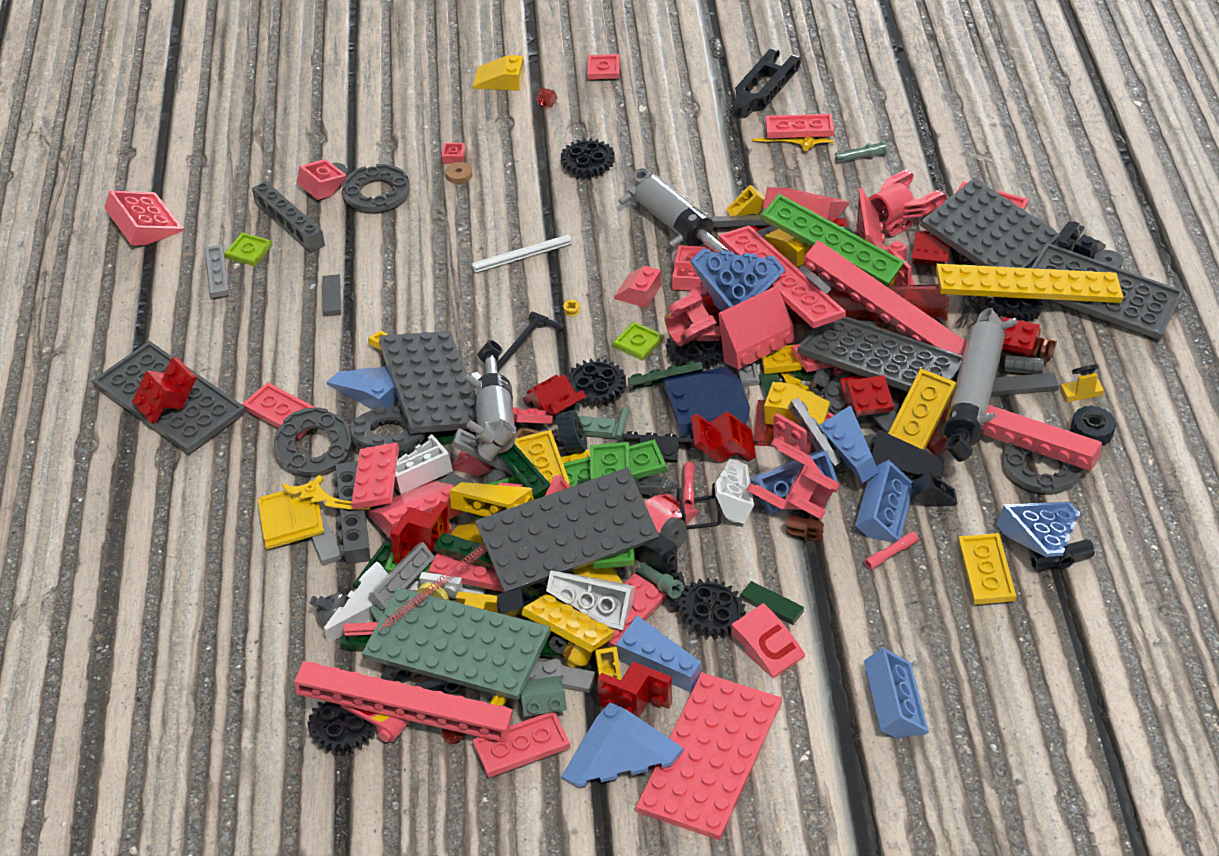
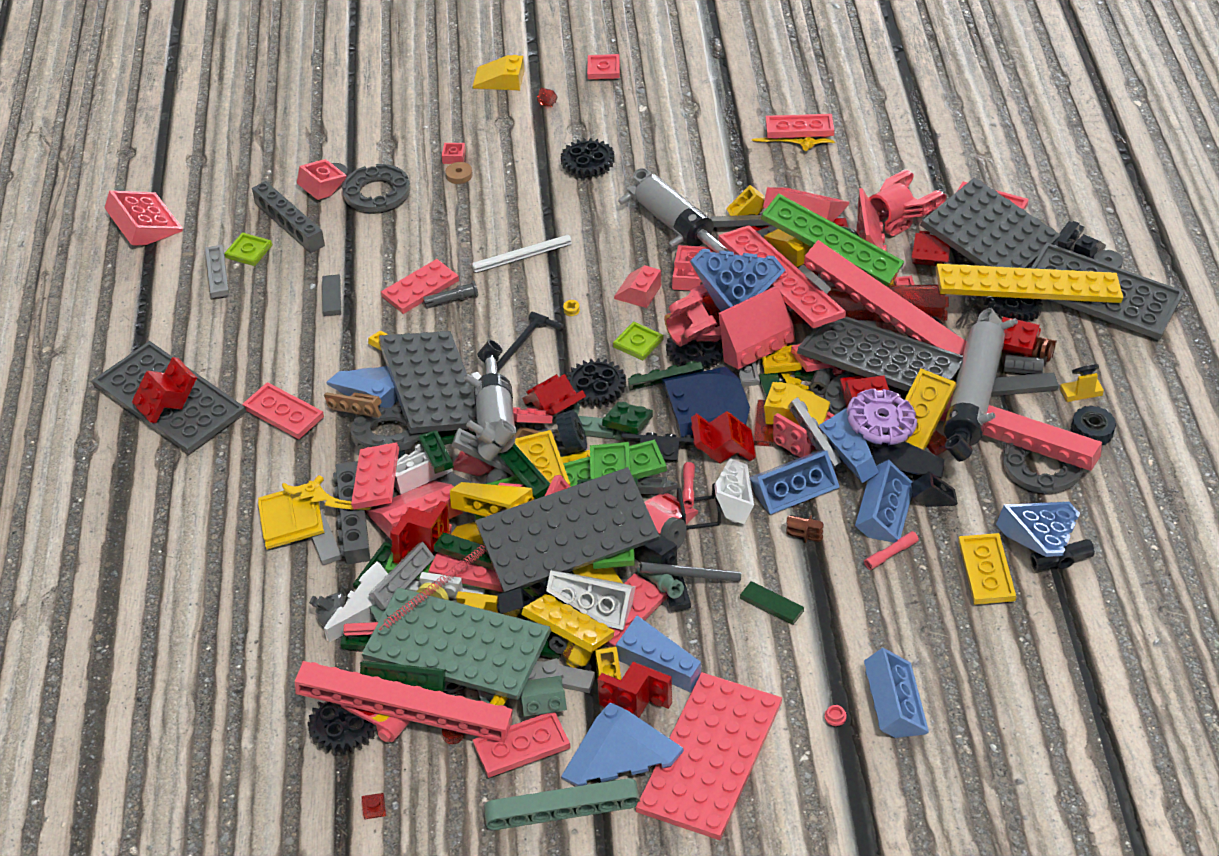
(312, 418): dark grey plate -> none
(356, 403): none -> medium nougat bracket
(373, 806): none -> clear red plate
(423, 282): none -> coral plate
(425, 677): none -> dark green plate
(436, 451): none -> dark green tile
(459, 292): none -> dark grey pin
(561, 804): none -> sand green beam
(627, 417): none -> dark green plate
(690, 571): none -> dark grey piece
(696, 607): black gear -> none
(749, 102): black piece -> none
(767, 641): coral slope -> none
(809, 489): coral piece -> none
(835, 715): none -> coral plate
(868, 151): sand green pin -> none
(868, 414): none -> lavender plate
(899, 250): coral door -> none

